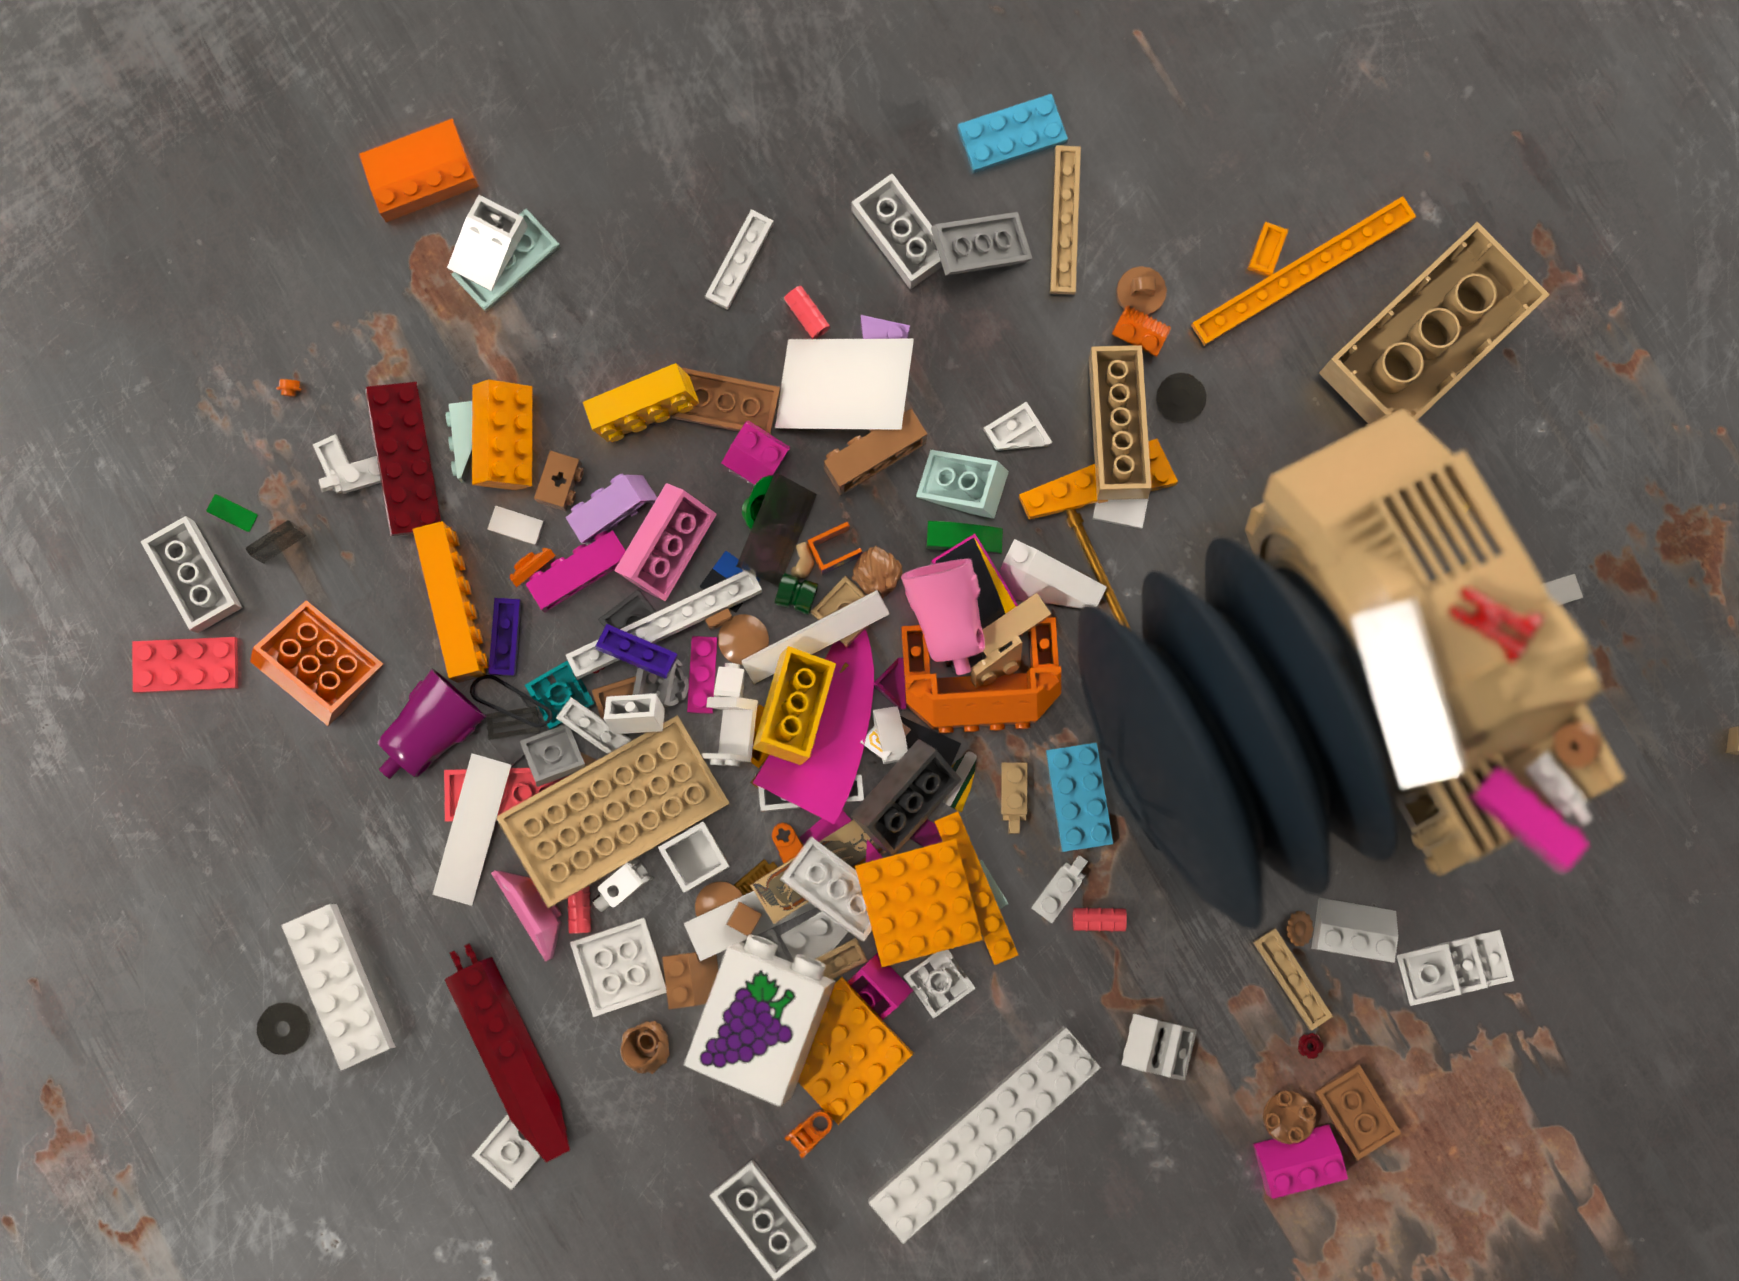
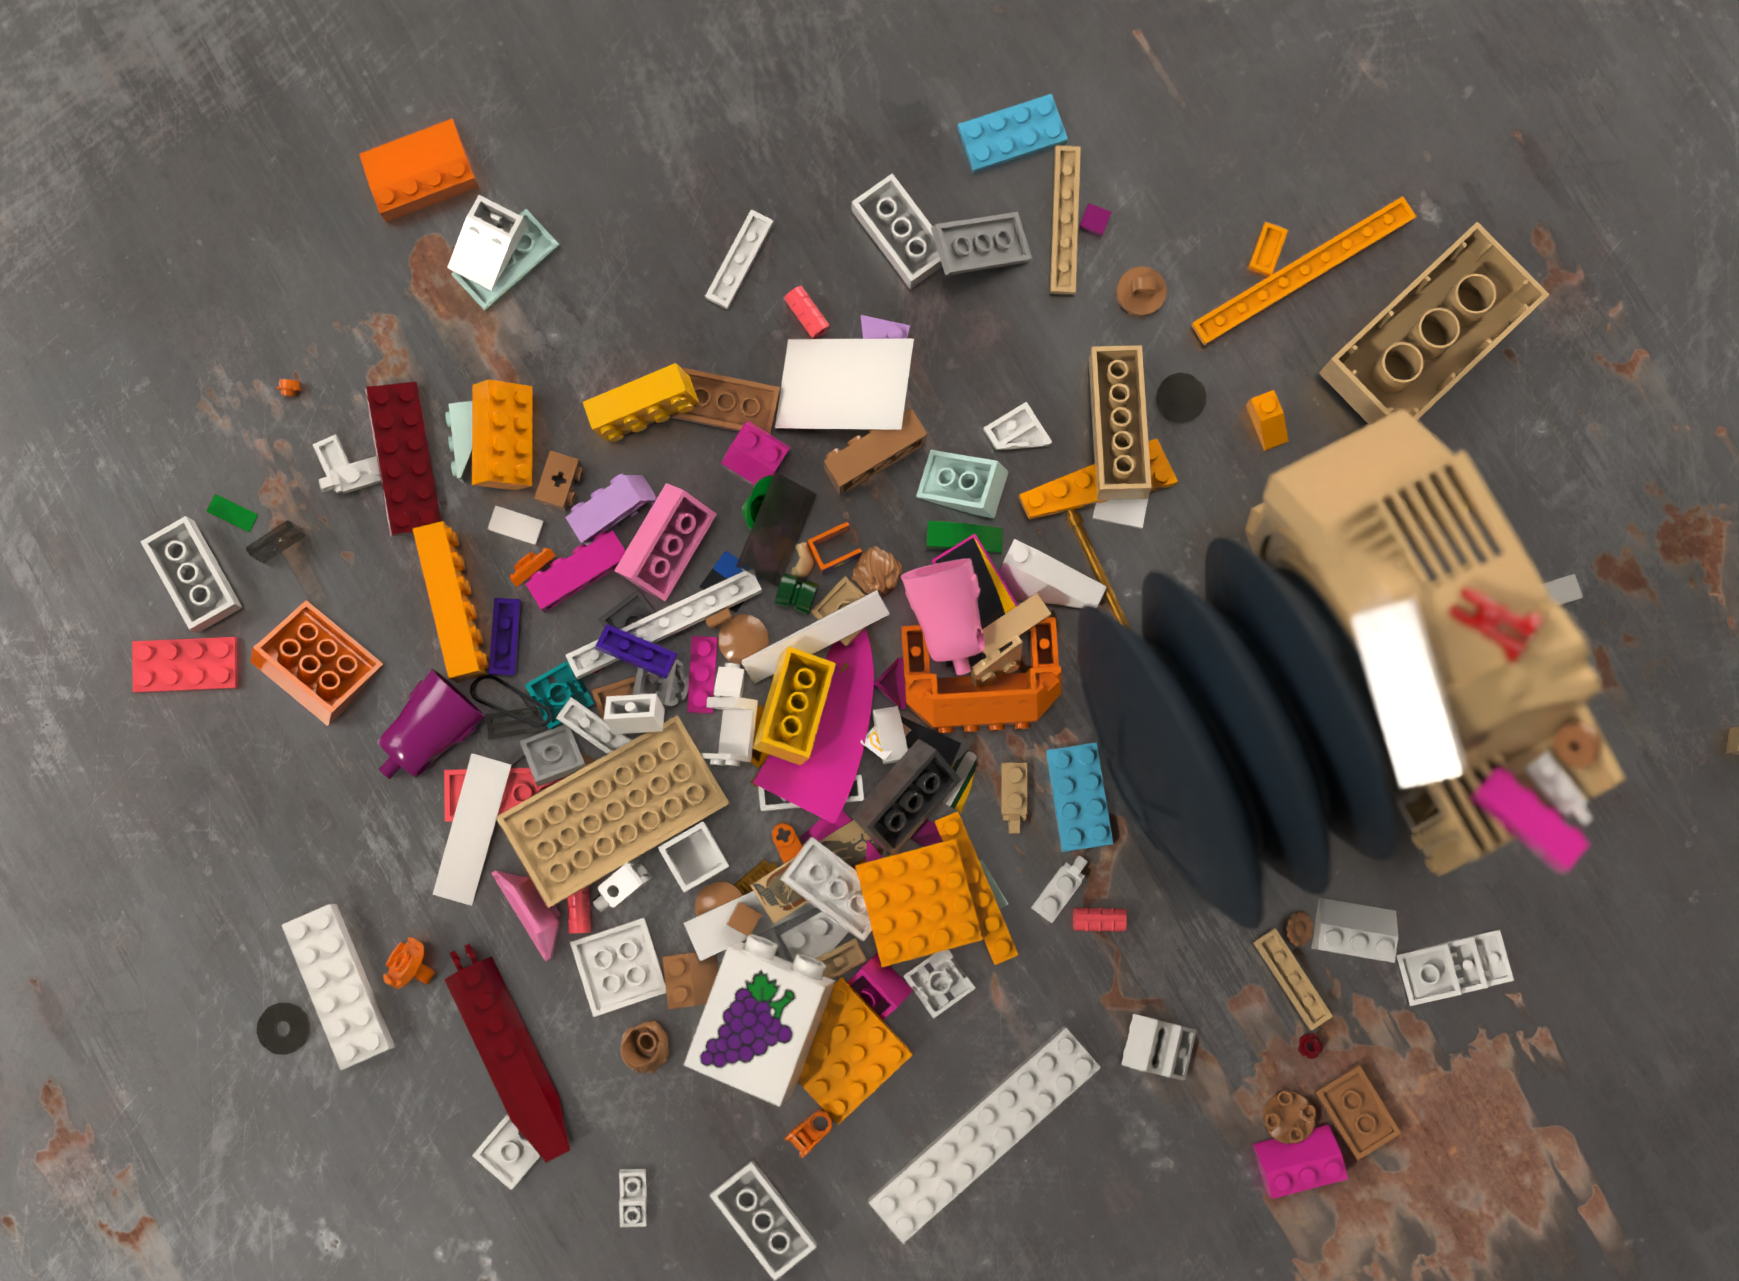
(406, 964): none -> orange tile
(633, 1198): none -> white slope
(1095, 219): none -> magenta tile
(1141, 330): orange brick -> none
(1268, 419): none -> light orange slope

